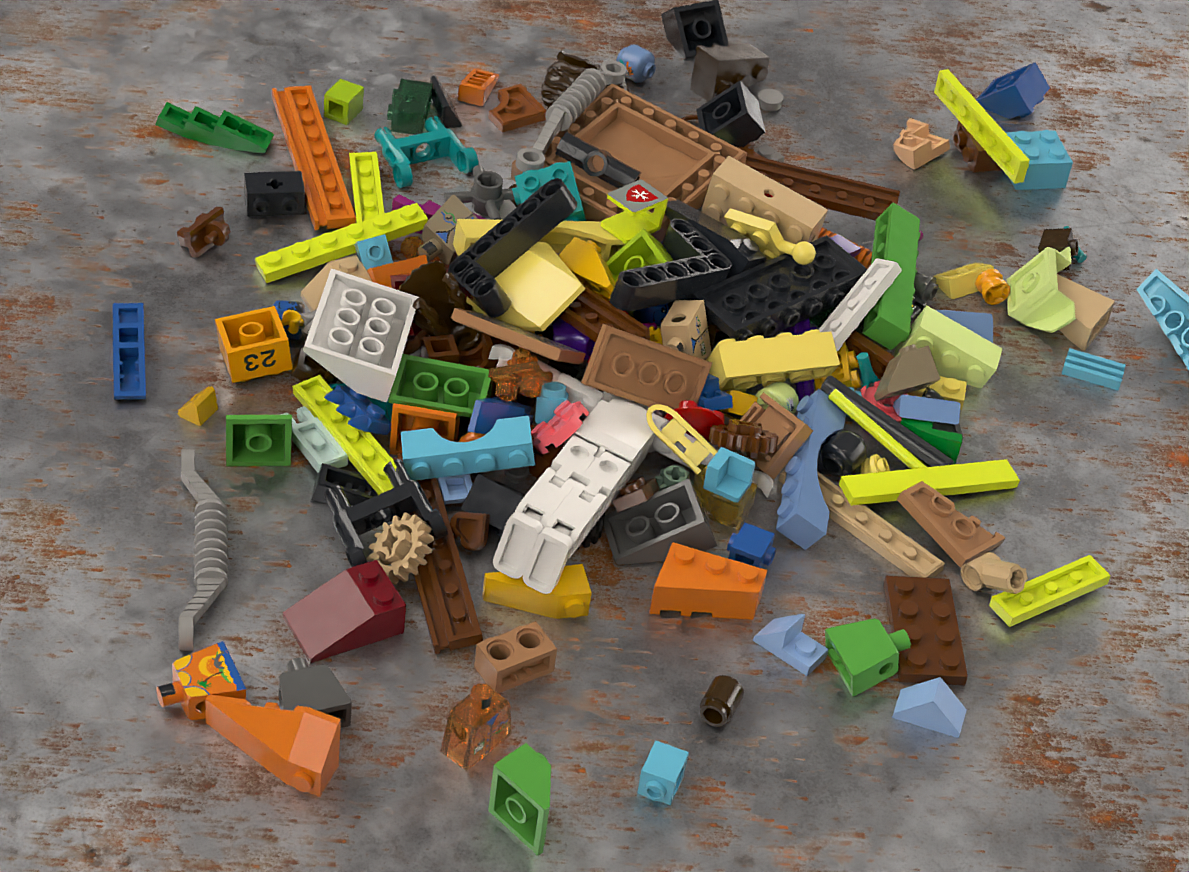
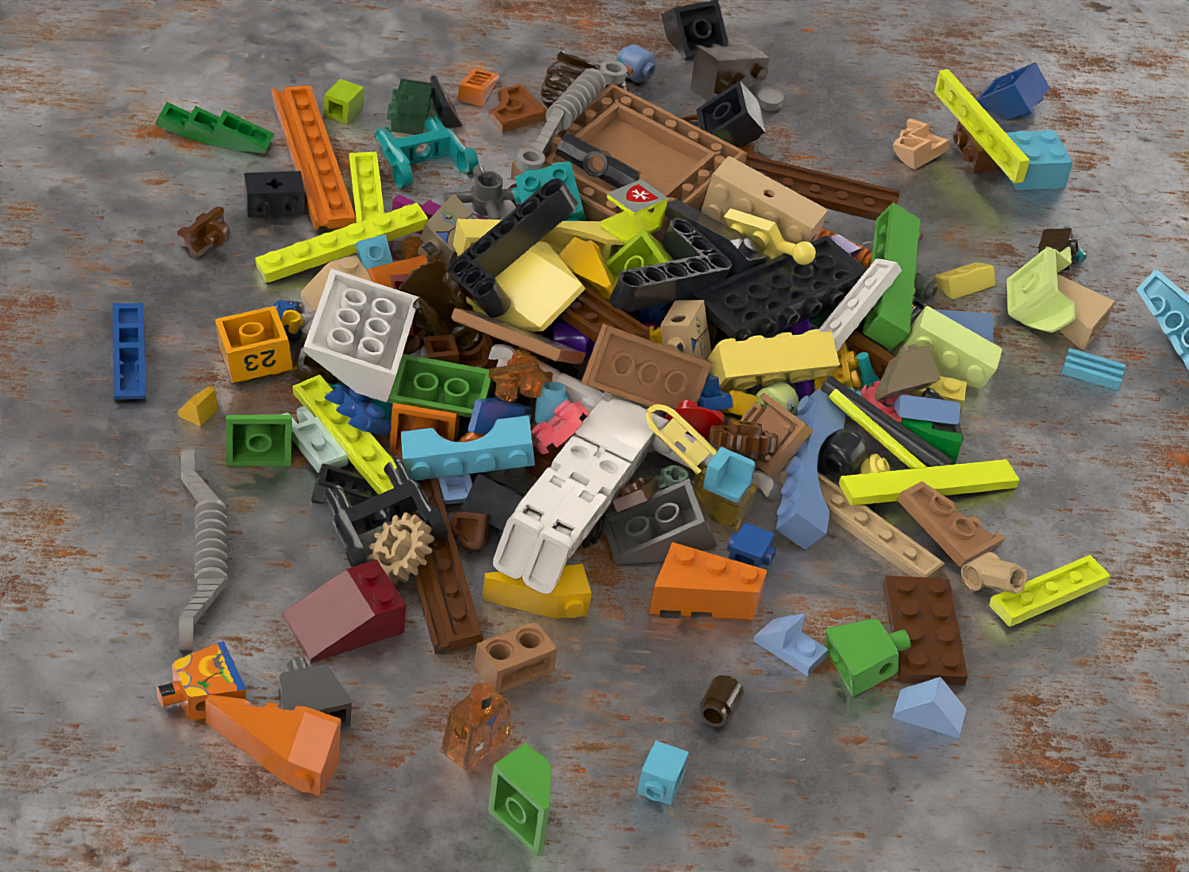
(992, 286): light orange wheel -> none

